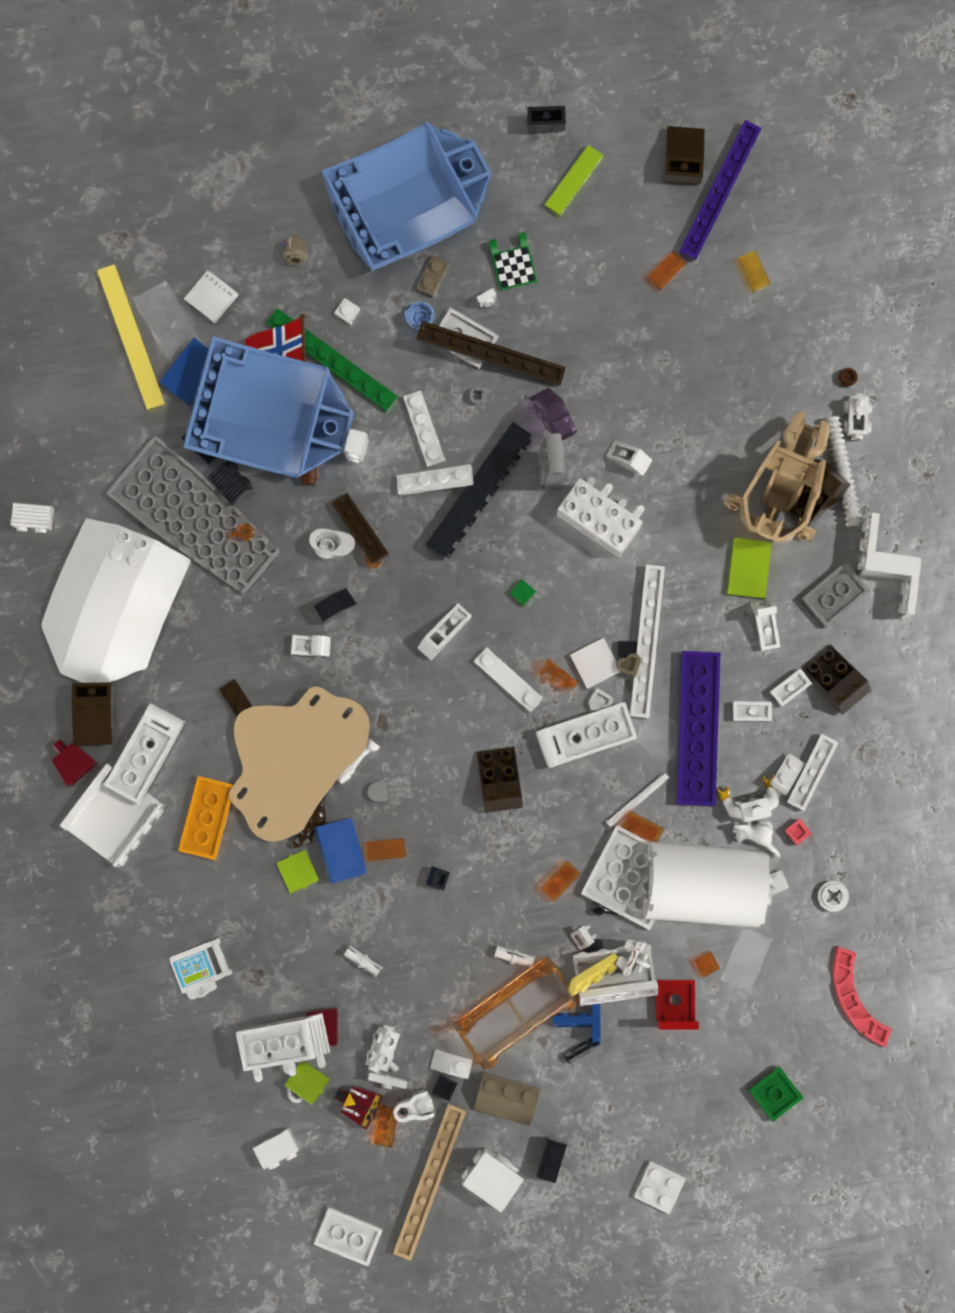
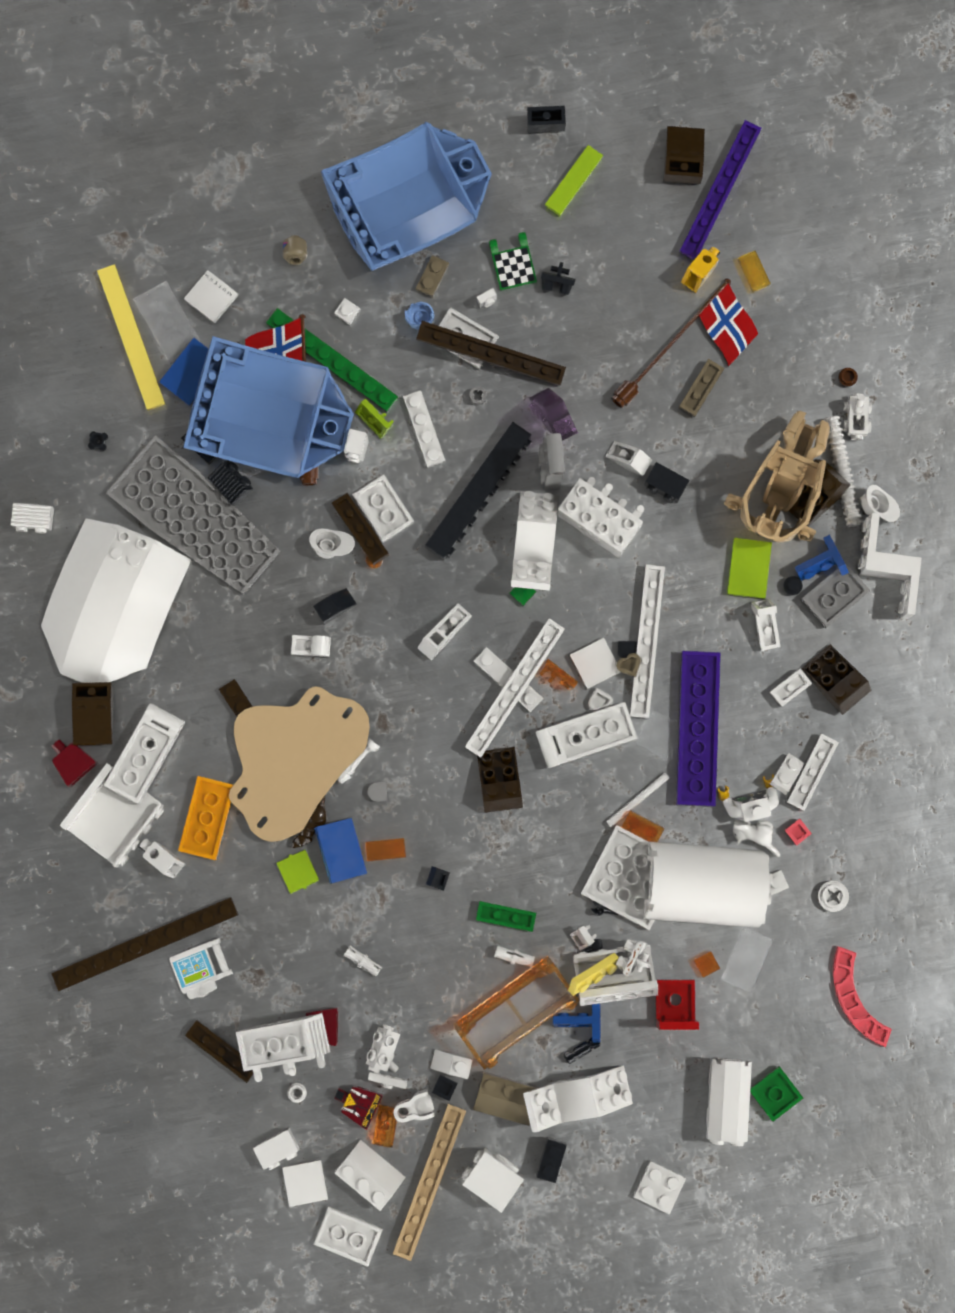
(94, 436): none -> black plate
(145, 944): none -> dark brown plate
(165, 862): none -> white torso
(218, 1049): none -> dark brown plate
(240, 532): clear orange piece -> none
(305, 1183): none -> white tile
(307, 1082): lime piece -> none
(370, 1175): none -> white slope
(373, 419): none -> lime plate
(383, 508): none -> white tile
(435, 480): white plate -> none
(506, 916): none -> green plate
(514, 688): none -> white plate
(534, 540): none -> white bracket
(549, 278): none -> black hips
(560, 881): clear orange plate -> none
(578, 1098): none -> white bracket
(666, 270): clear orange plate -> none
(666, 483): none -> black brick
(701, 269): none -> yellow torso
(701, 388): none -> dark tan plate
(724, 323): none -> flag
(728, 1101): none -> white brick
(752, 711): white plate -> none
(792, 585): none -> black plate
(822, 562): none -> blue bracket
(878, 501): none -> white piece

